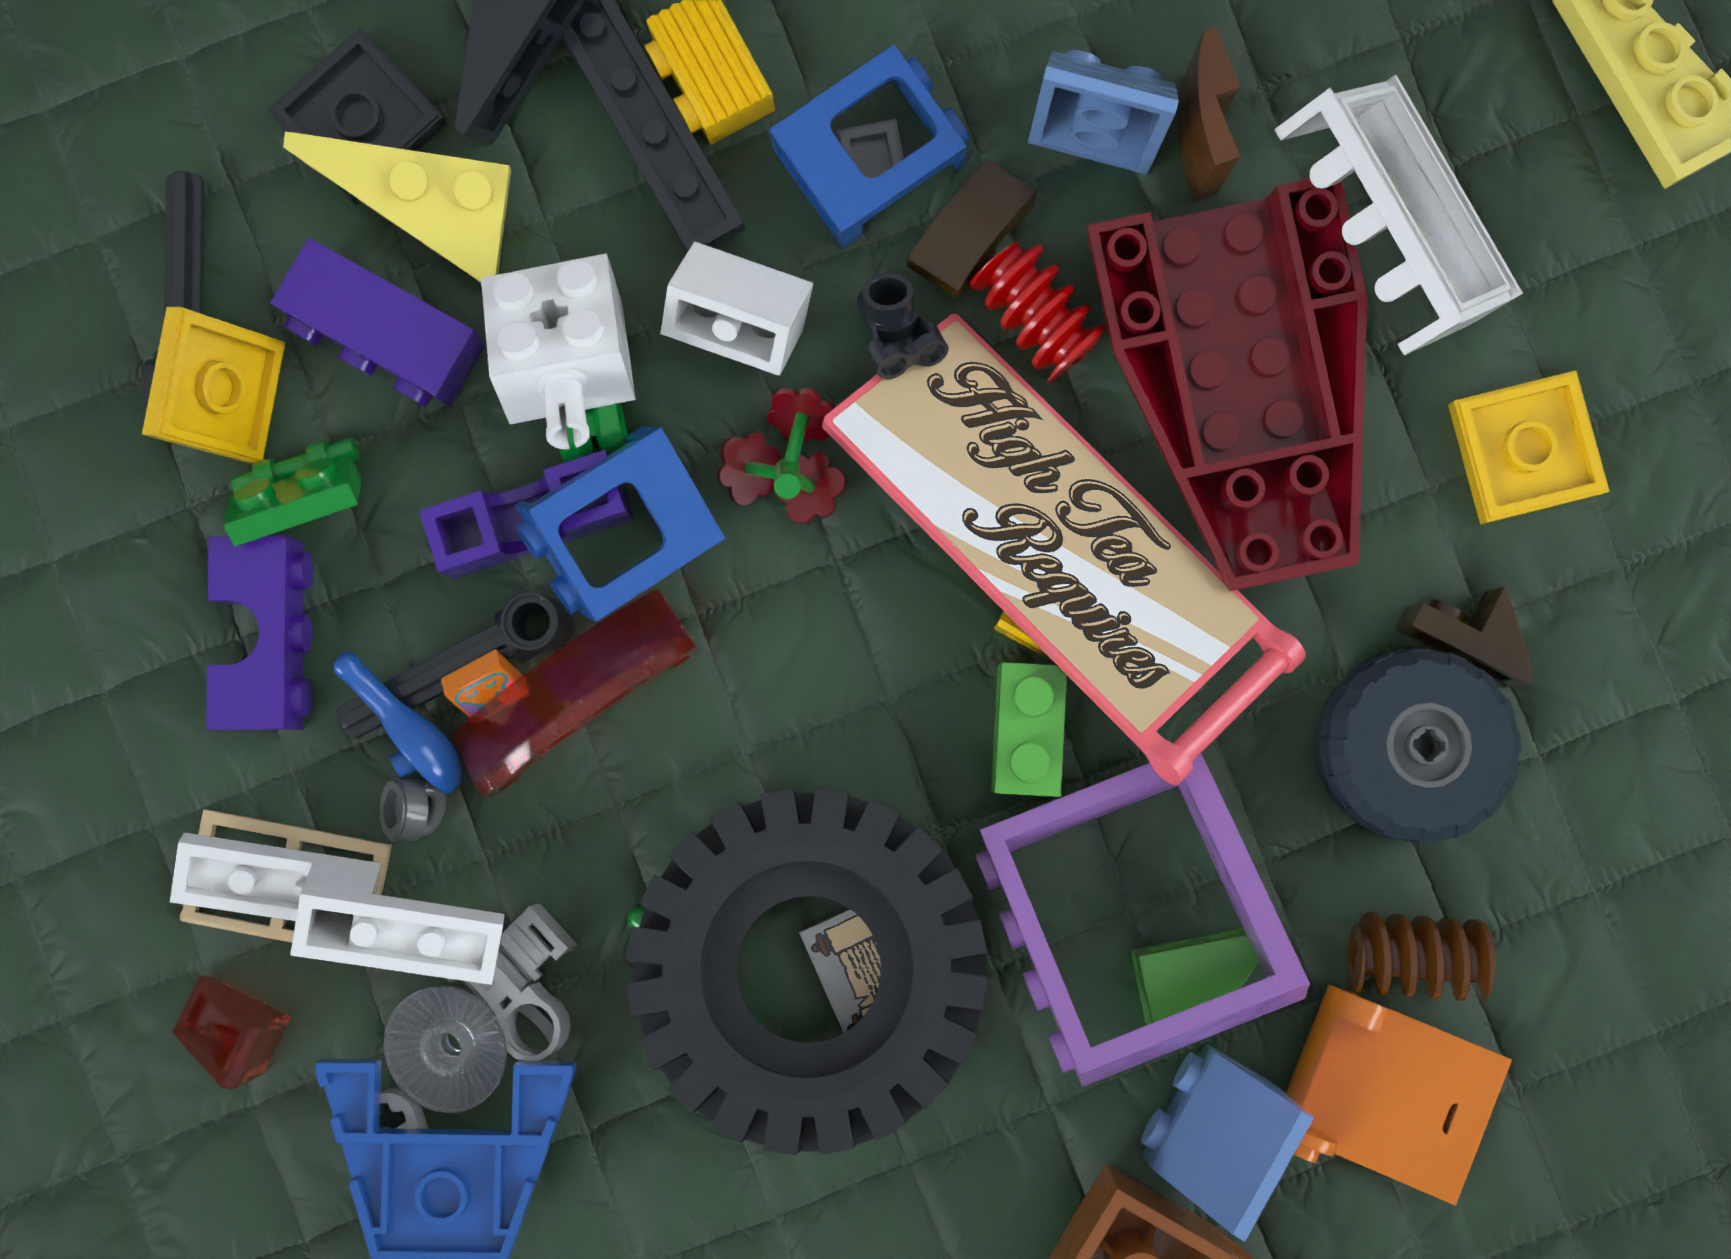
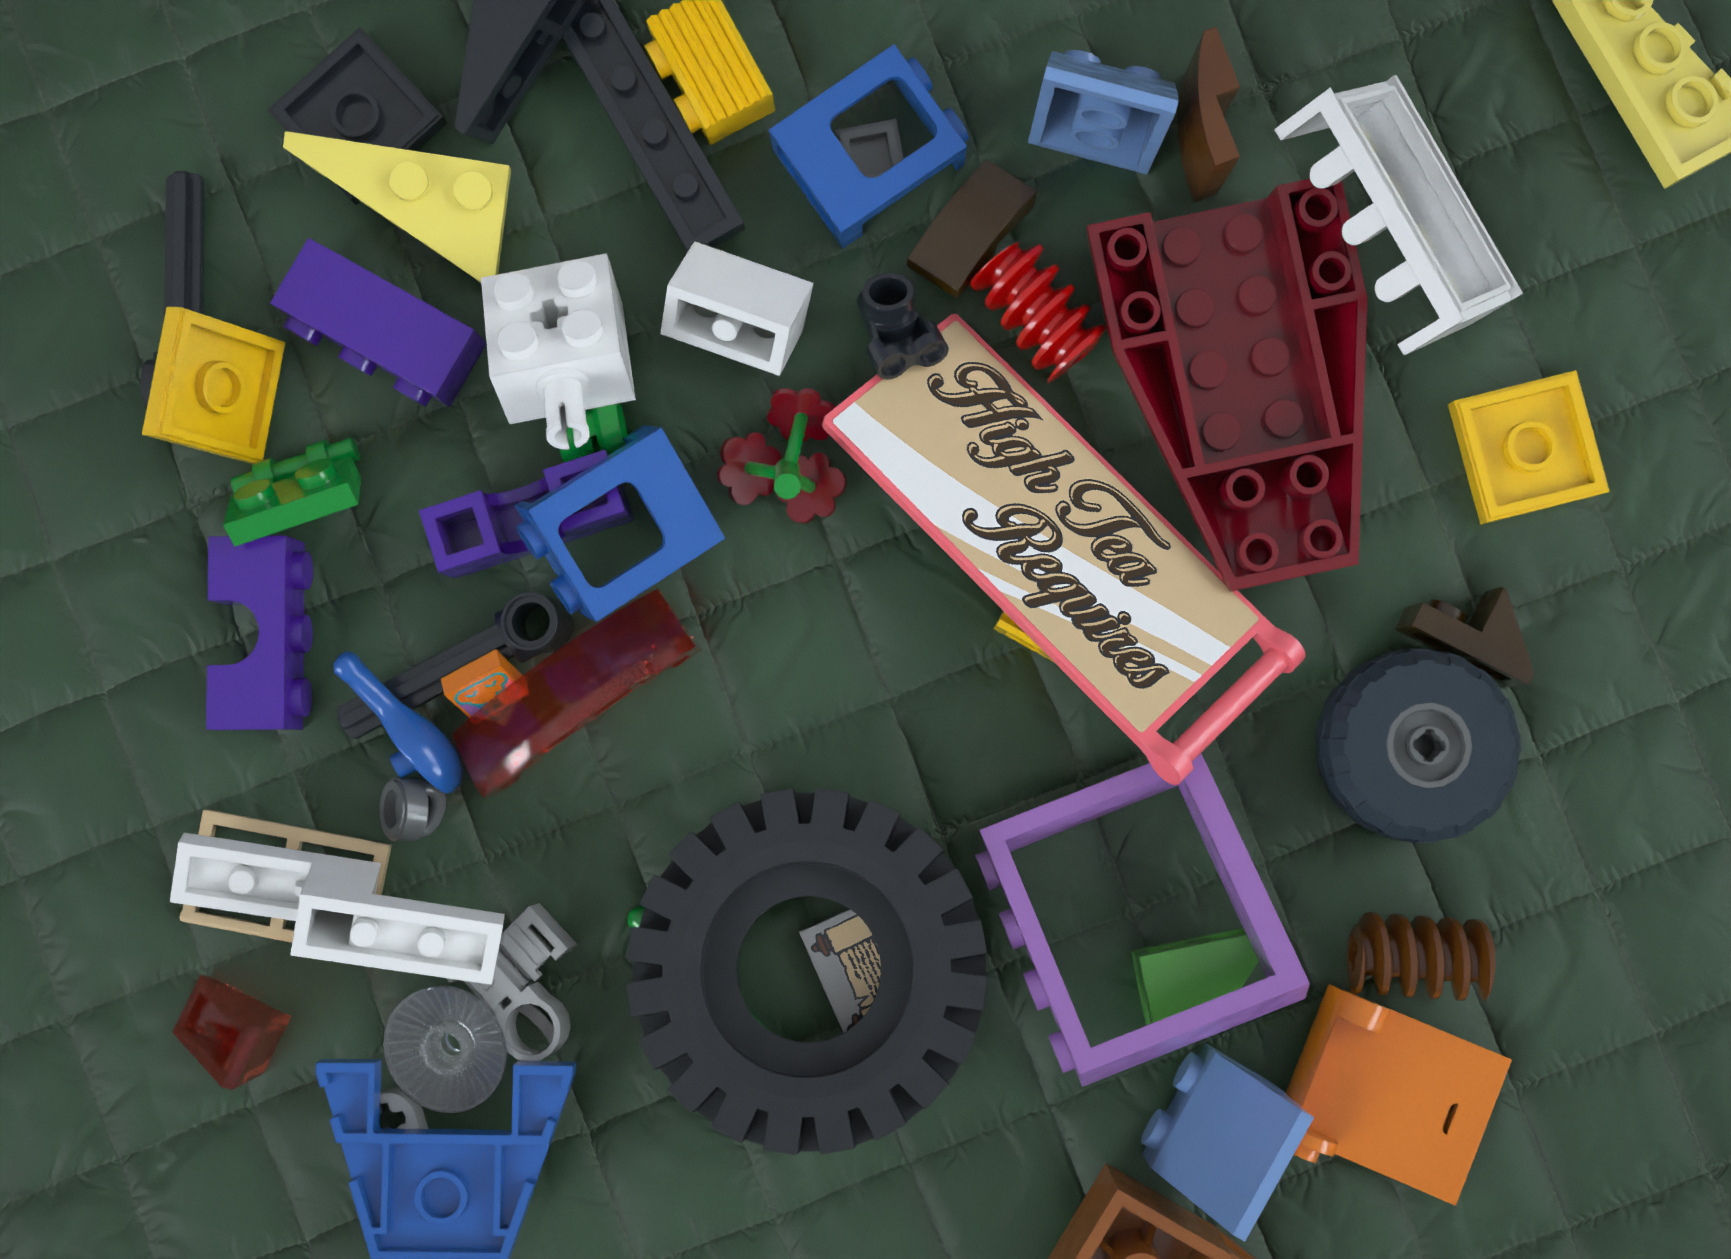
(1028, 729): bright green brick -> none

